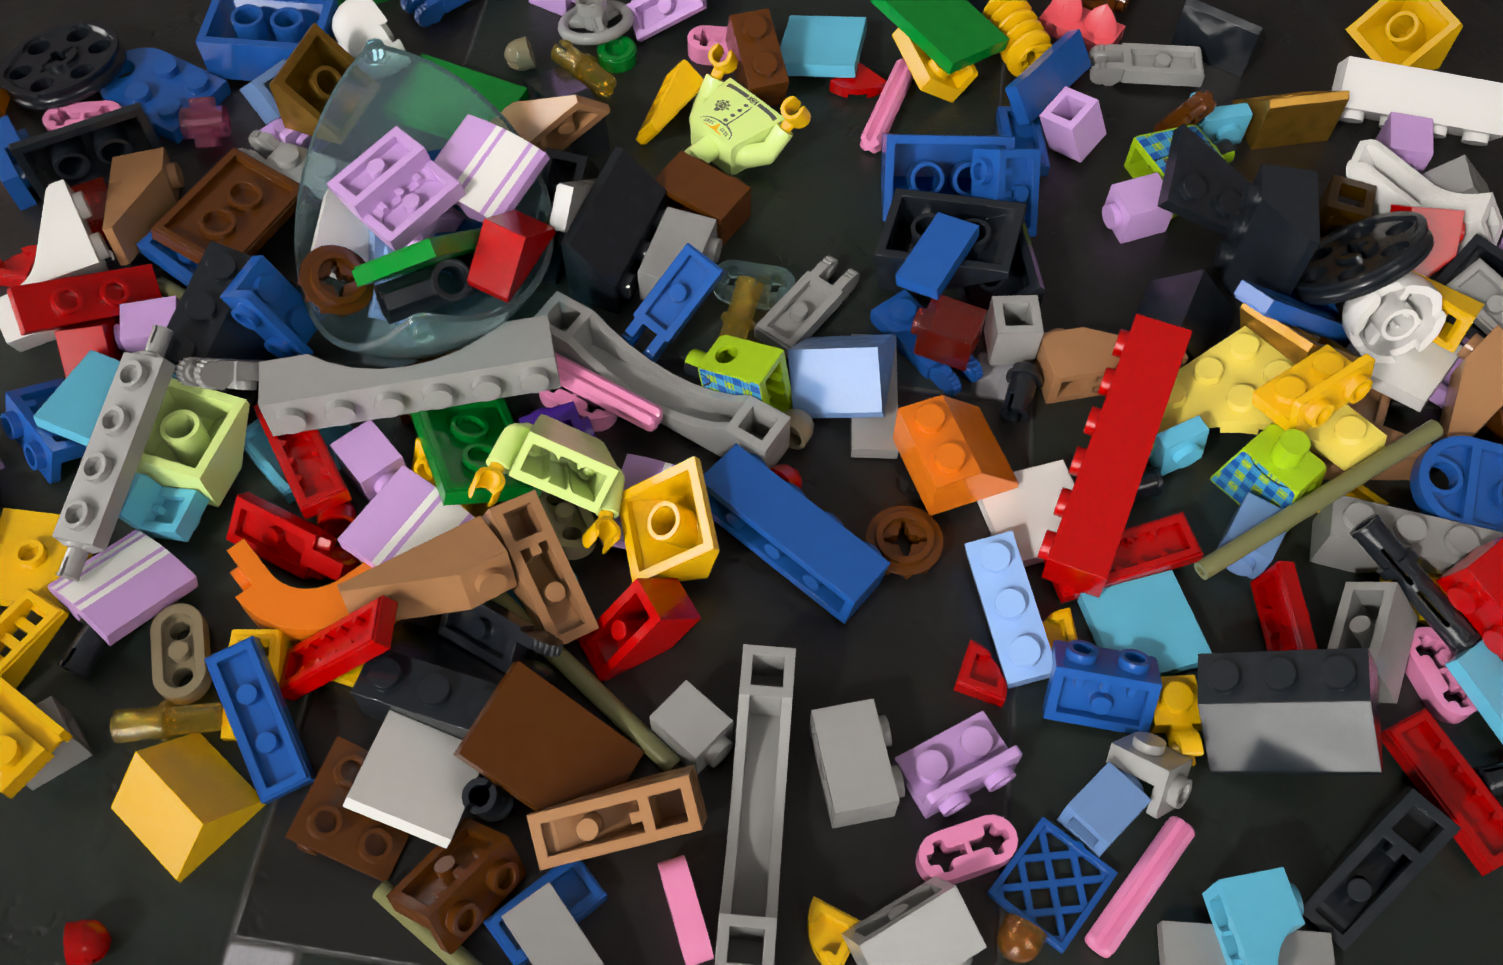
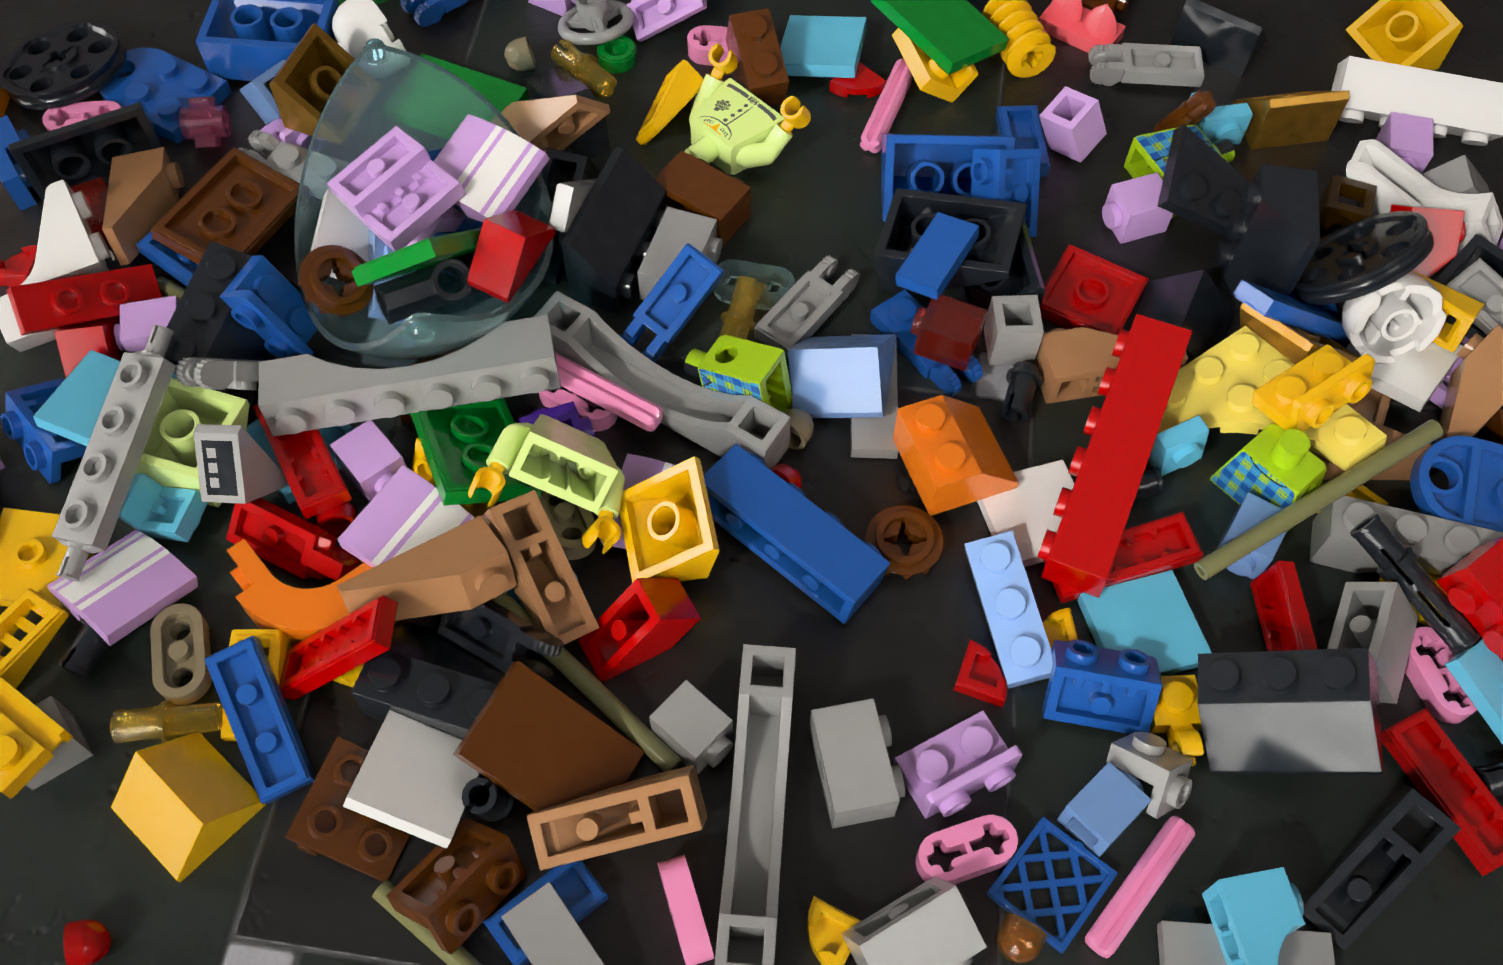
(233, 465): none -> light grey slope
(1048, 76): blue tile -> none
(1090, 292): none -> red tile

